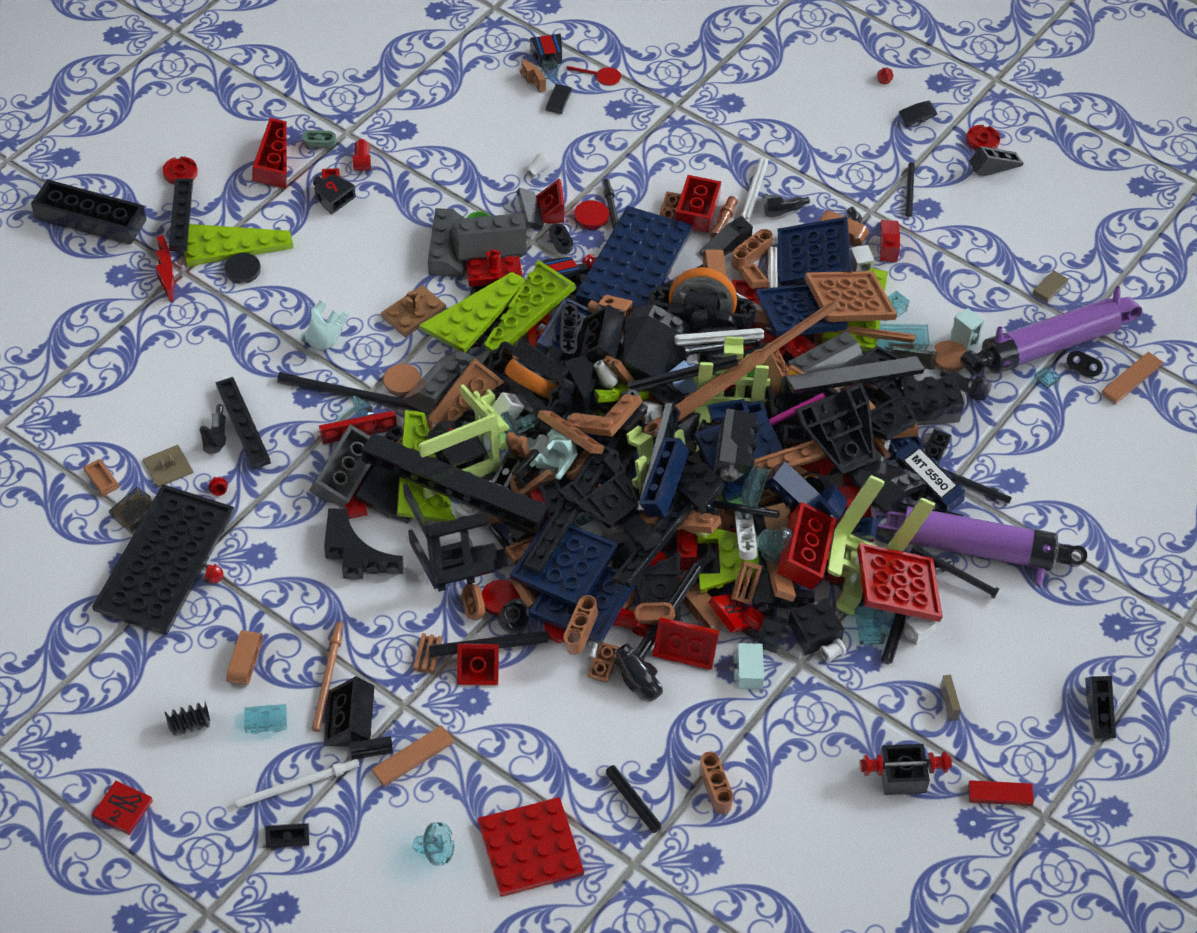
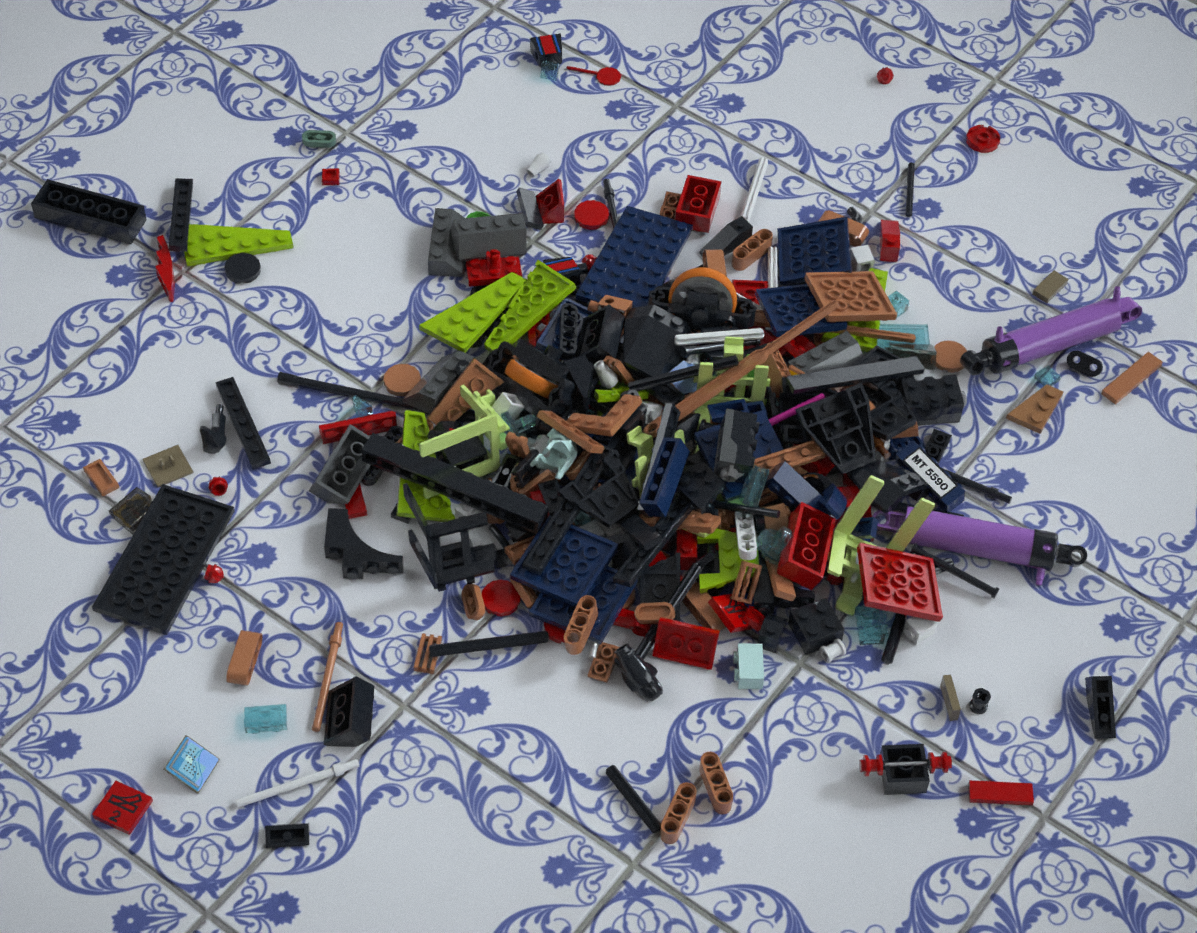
(179, 168): red tile -> none
(188, 719): black piece -> none
(191, 764): none -> piece
(271, 158): red wedge -> none
(322, 334): light aqua piece -> none
(333, 192): black torso -> none
(361, 156): red piece -> none
(371, 747): black tile -> none
(380, 491): black tile -> none
(412, 756): nougat tile -> none
(413, 310): medium nougat plate -> none
(435, 843): clear light blue tile -> none
(478, 664): red slope -> none
(513, 616): black hair -> none
(530, 846): red plate -> none
(533, 75): nougat slope -> none
(558, 98): black tile -> none
(561, 238): black plate -> none
(678, 804): none -> nougat beam
(726, 213): nougat pin -> none
(753, 276): nougat tile -> none
(776, 206): black animal -> none
(917, 112): black slope -> none
(967, 329): light aqua brick -> none
(977, 388): black animal -> none
(980, 702): none -> black bush
(992, 160): black slope -> none
(1036, 409): none -> medium nougat wing

